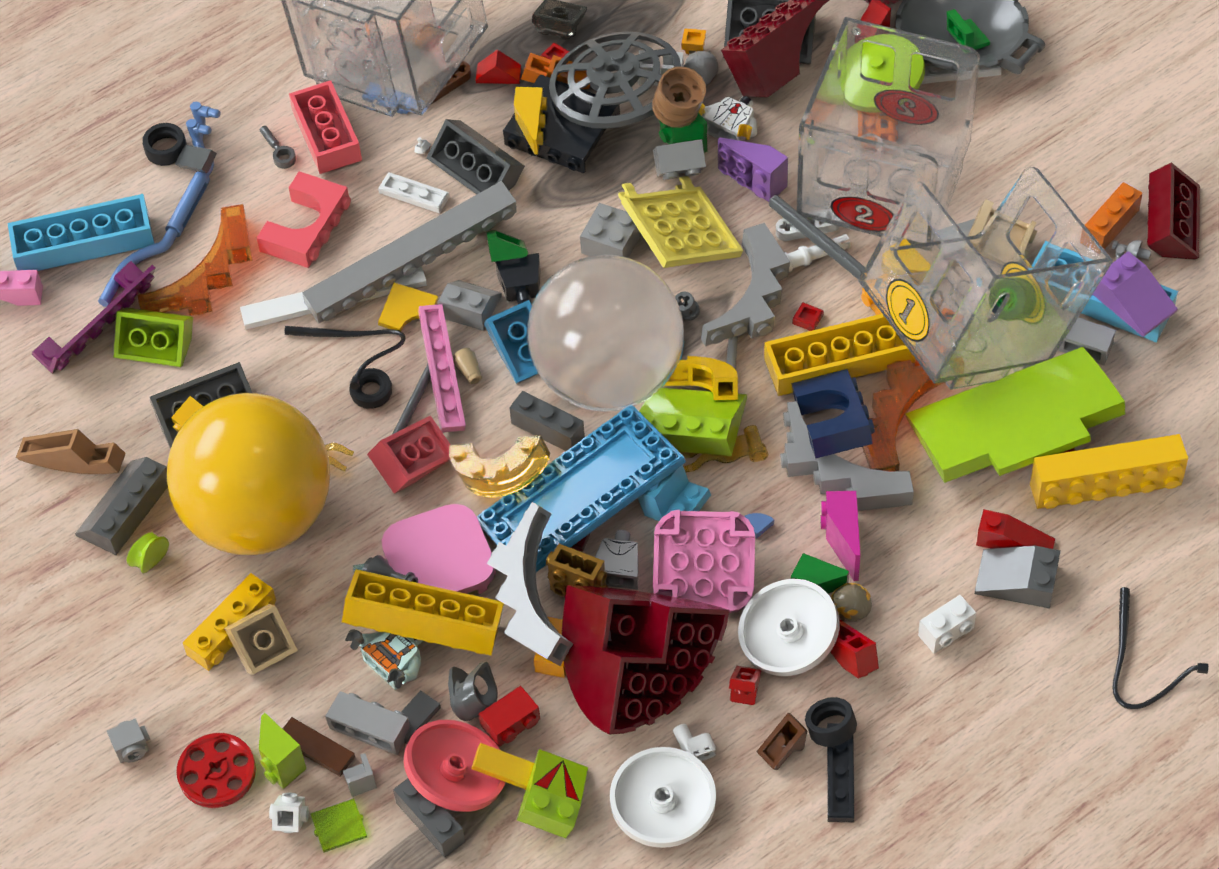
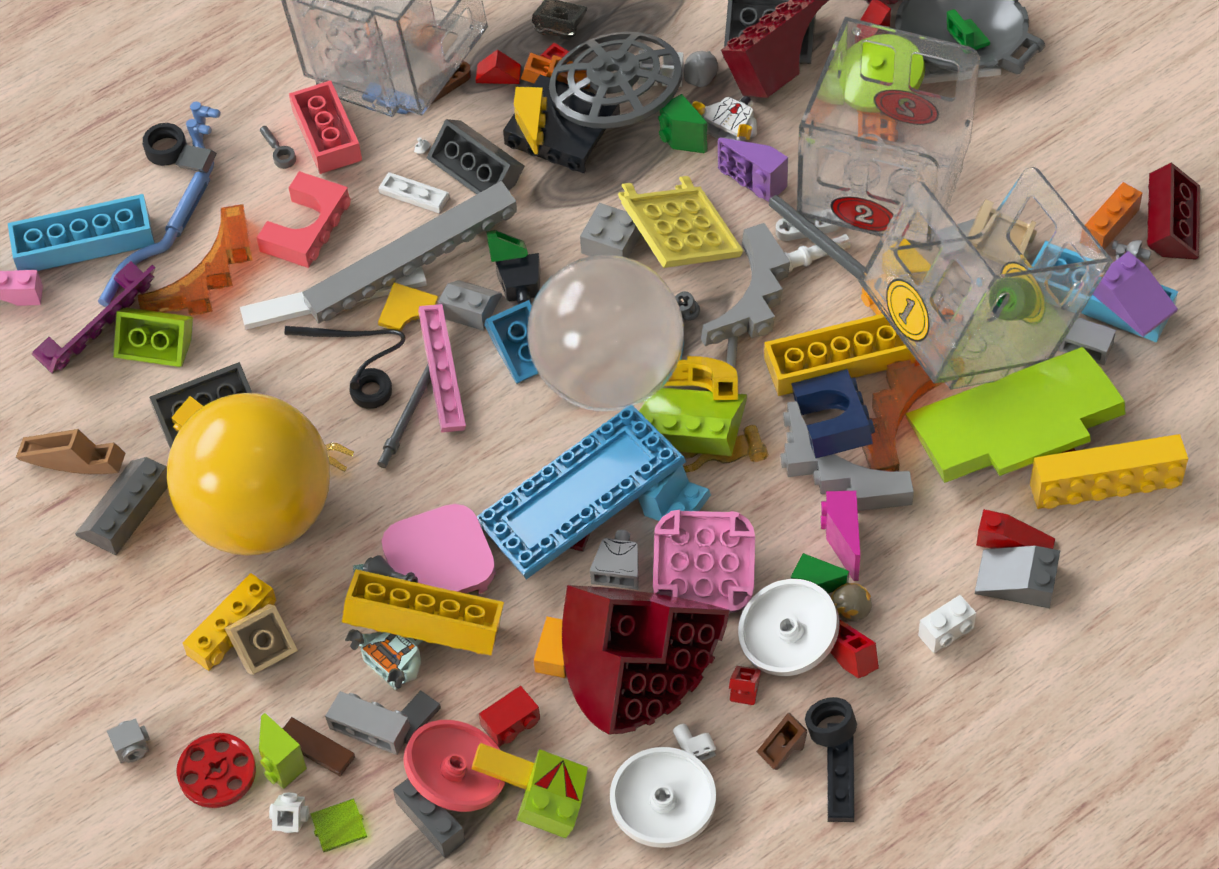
(147, 552): lime piece -> none
(360, 777): light grey panel -> none
(410, 454): coral slope -> none
(464, 695): dark grey helmet -> none
(467, 364): tan cone -> none
(501, 474): clear yellow brick -> none
(519, 591): arch -> none
(546, 420): dark grey brick -> none
(574, 567): pearl gold brick -> none
(678, 97): medium nougat wheel -> none
(679, 158): light grey brick -> none
(693, 40): light orange tile -> none
(760, 523): medium blue tile -> none
(807, 316): red tile -> none
(1123, 631): black piece -> none

